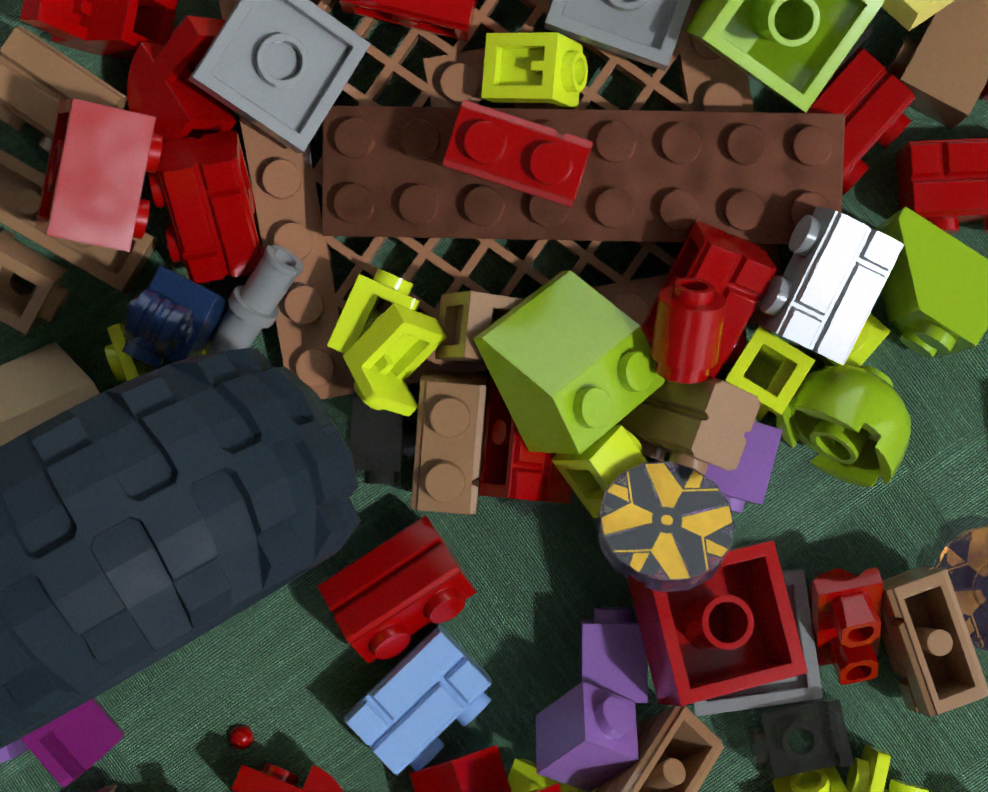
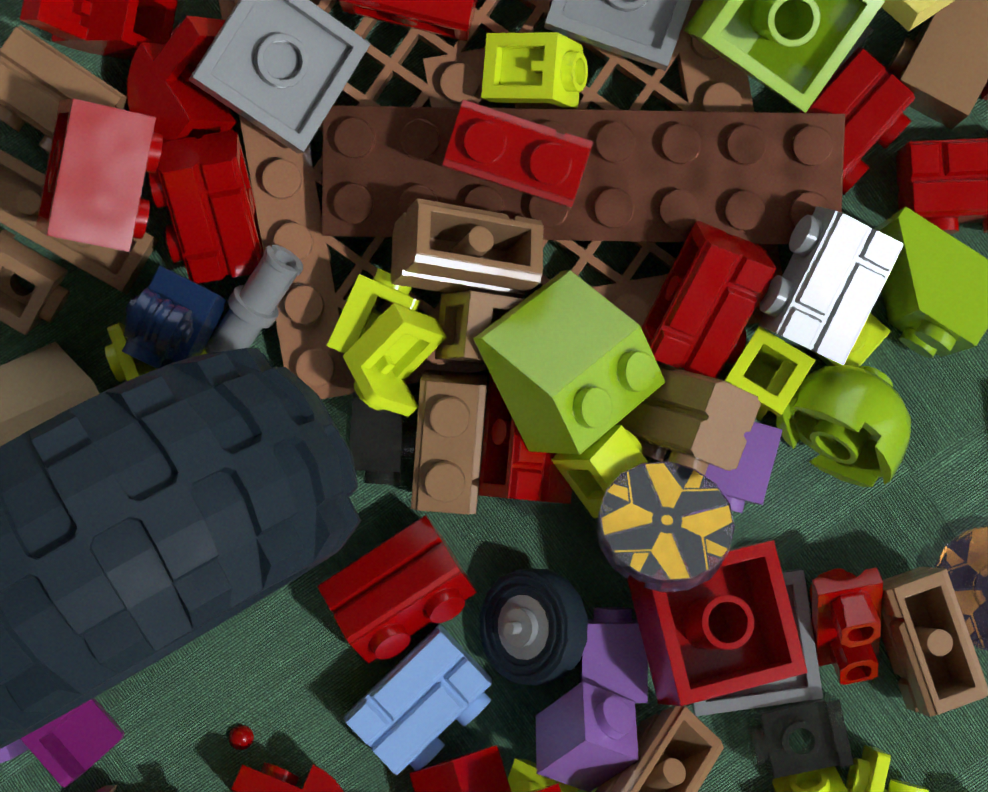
(466, 250): none -> medium nougat brick
(533, 626): none -> black wheel
(688, 330): red brick -> none

